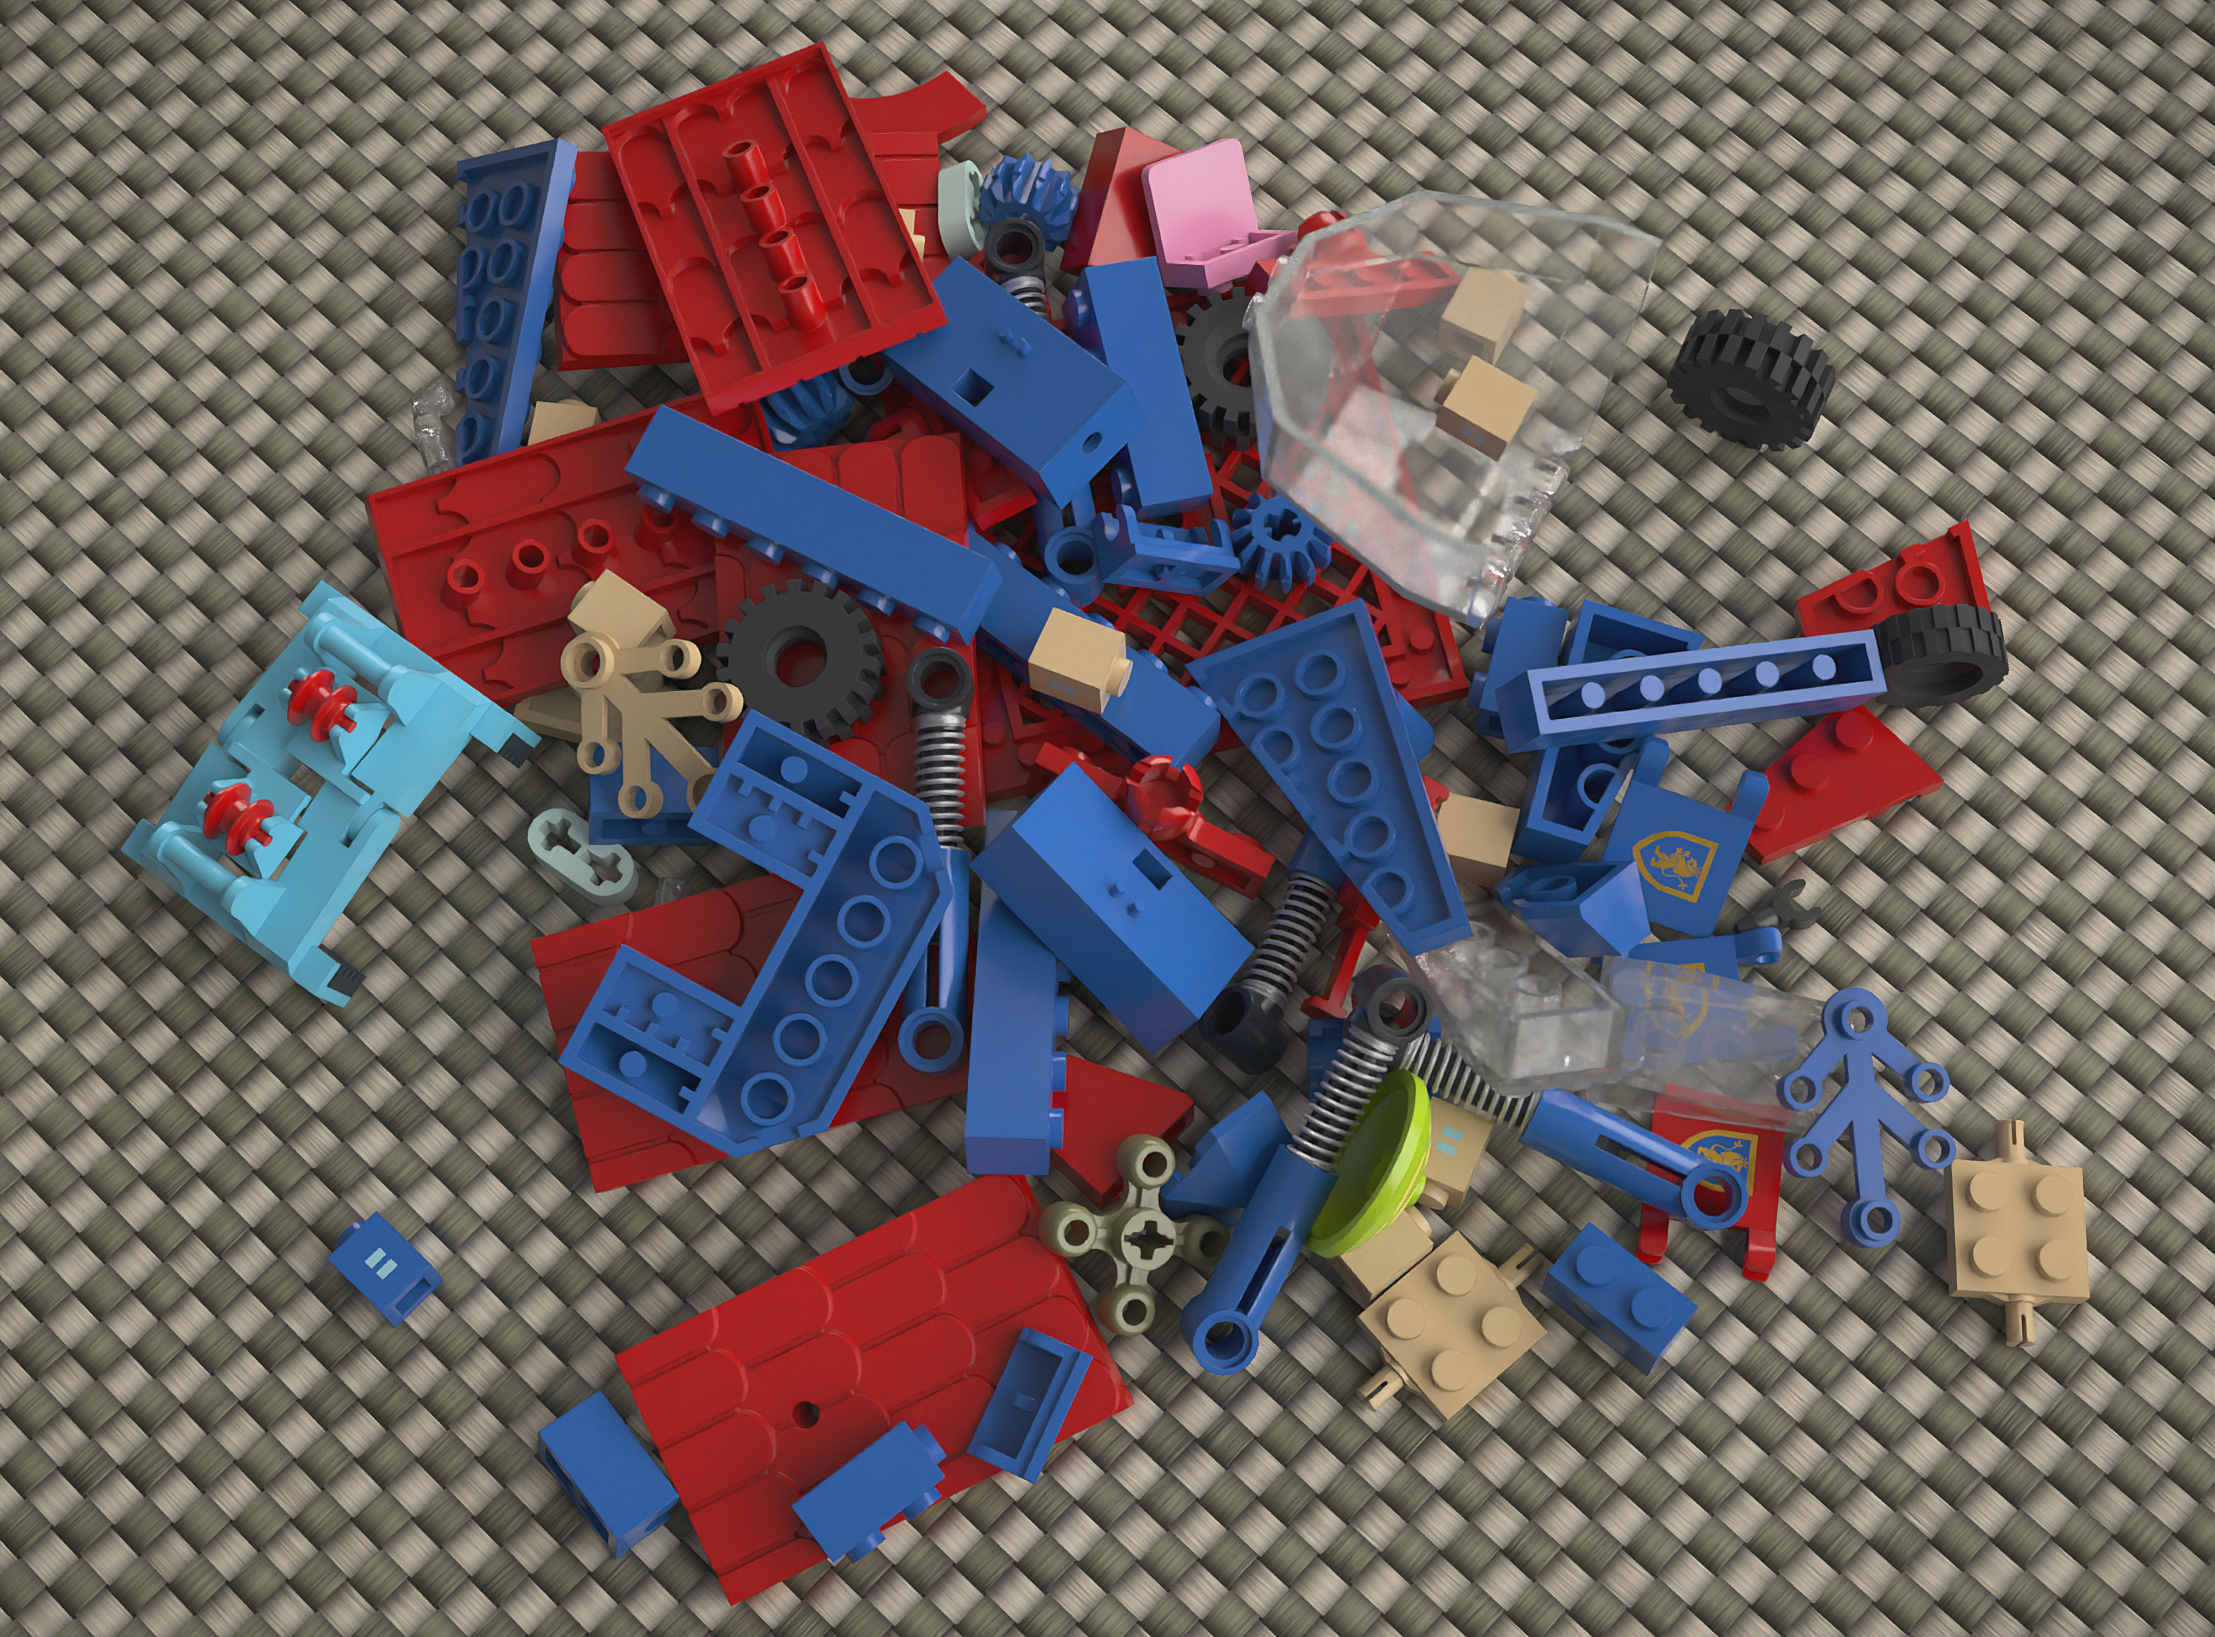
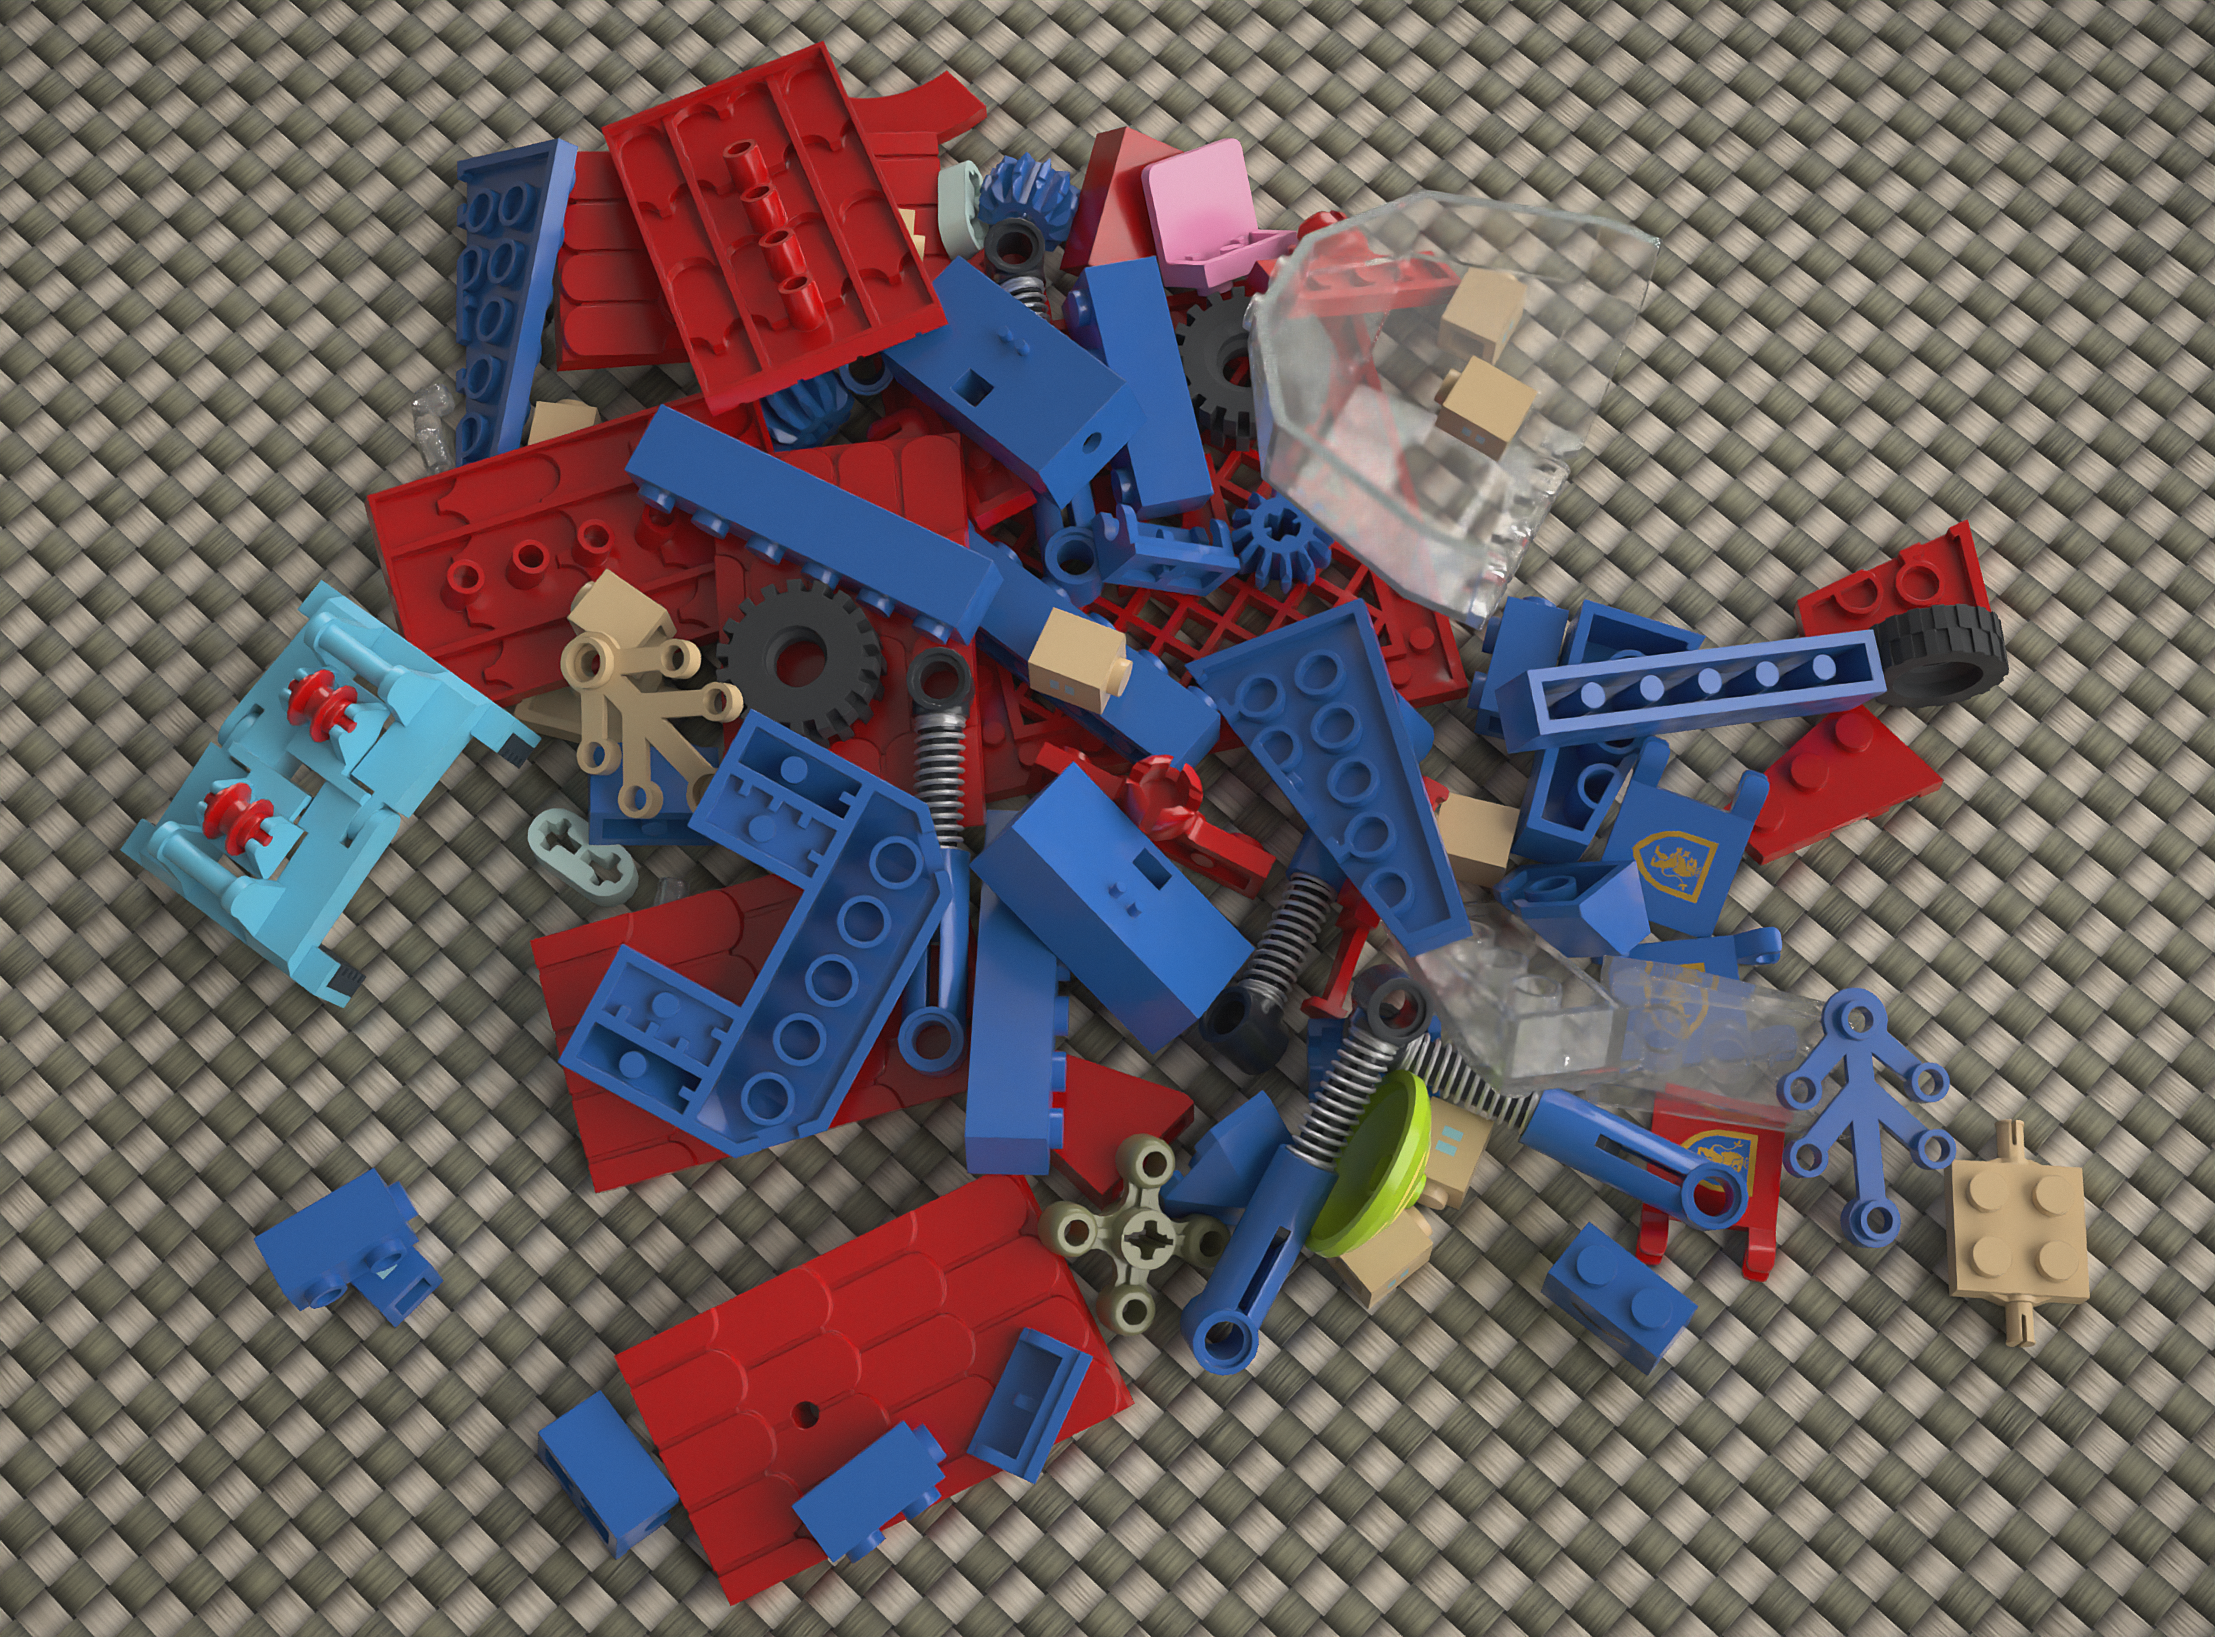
(339, 1240): none -> blue brick
(1450, 1327): tan plate -> none
(1751, 380): black tyre -> none
(1779, 912): pearl dark grey piece -> none

